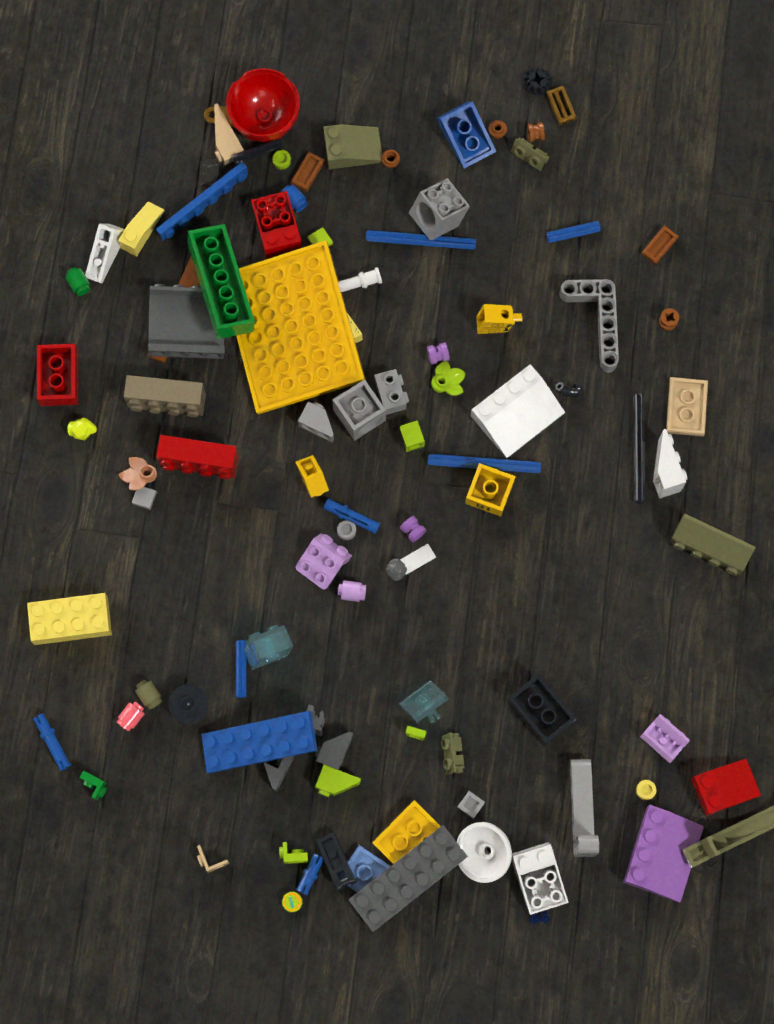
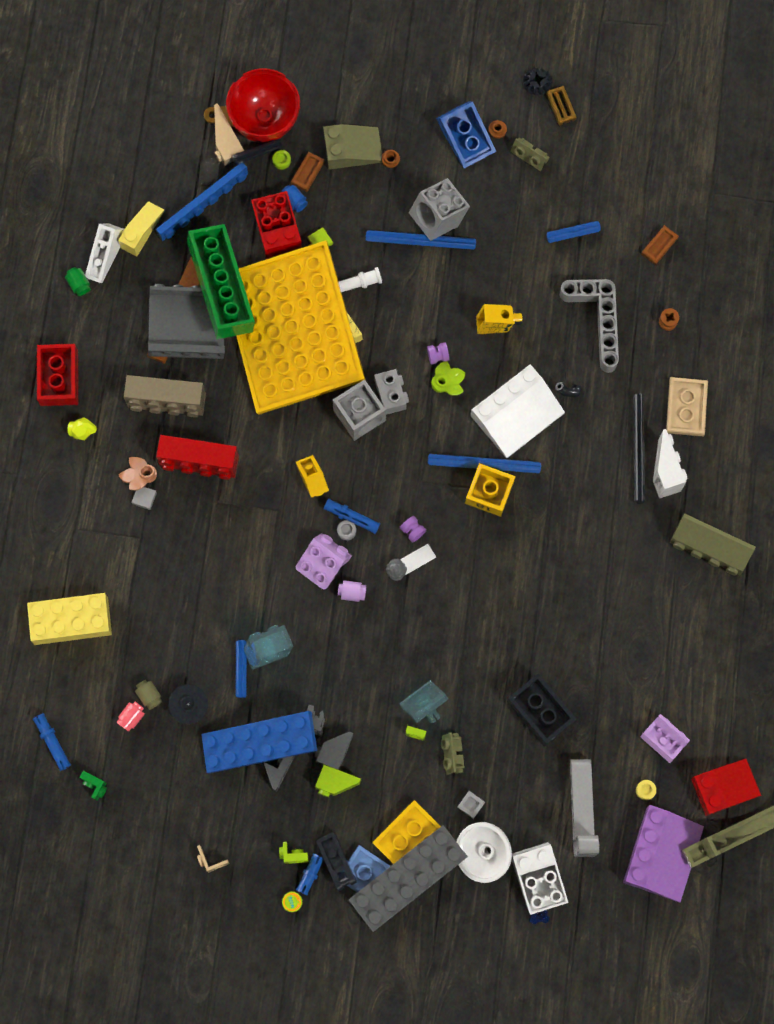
(316, 421): light grey slope -> none
(412, 436): lime panel -> none
(535, 132): dark orange wheel -> none

